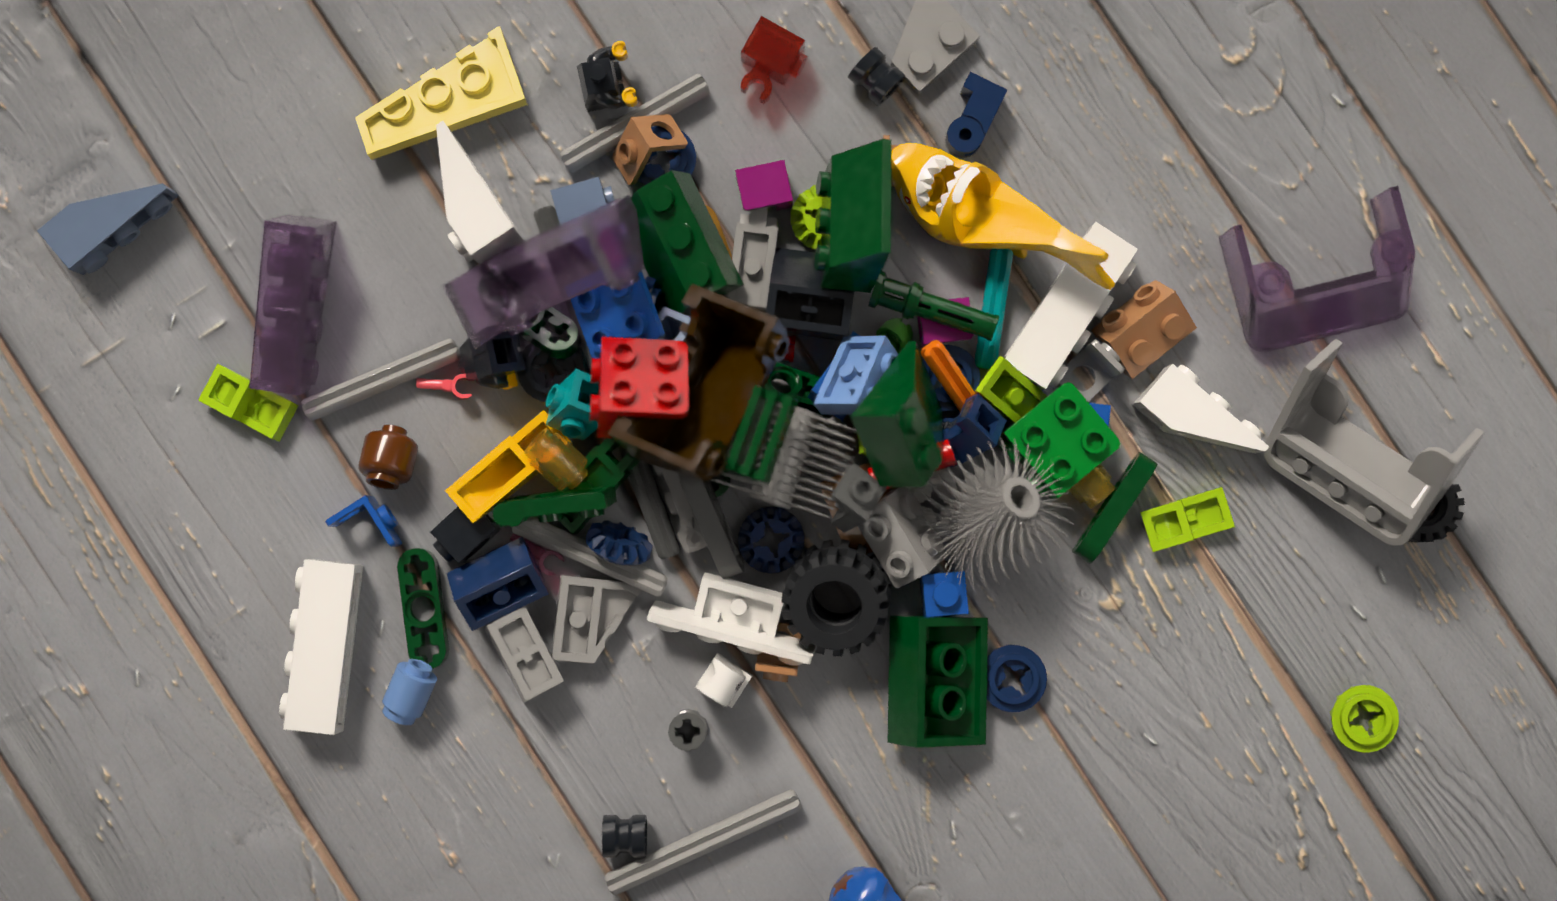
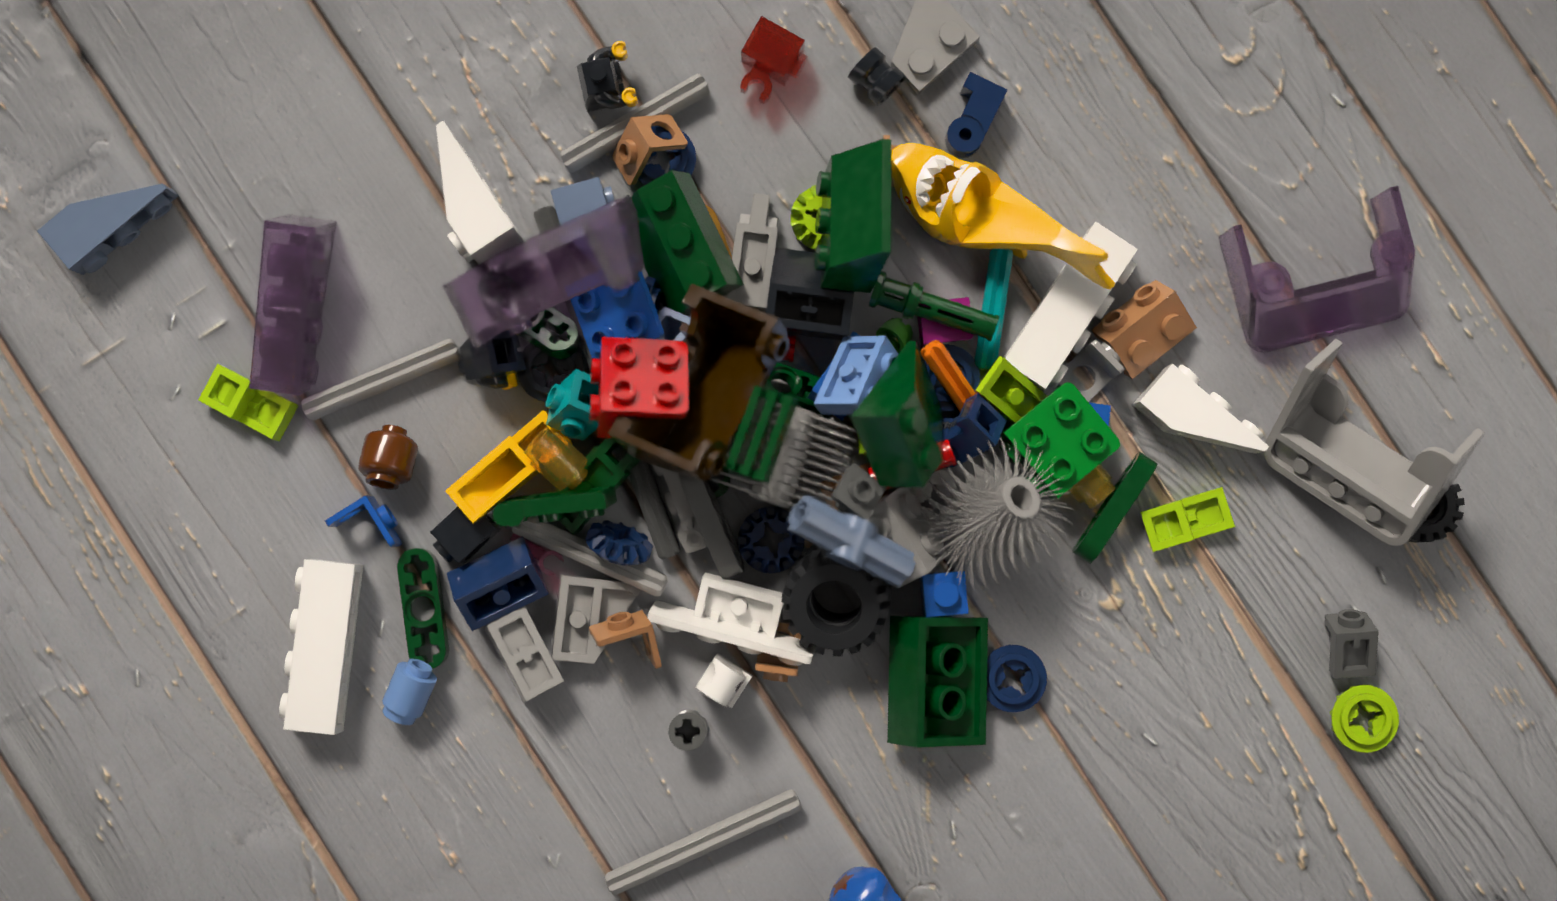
(445, 385): coral hand -> none
(461, 93): light yellow wing -> none
(624, 626): none -> medium nougat bracket
(624, 836): black wheel -> none
(764, 186): magenta panel -> none
(851, 541): none -> sand blue piece
(1352, 644): none -> dark grey bracket

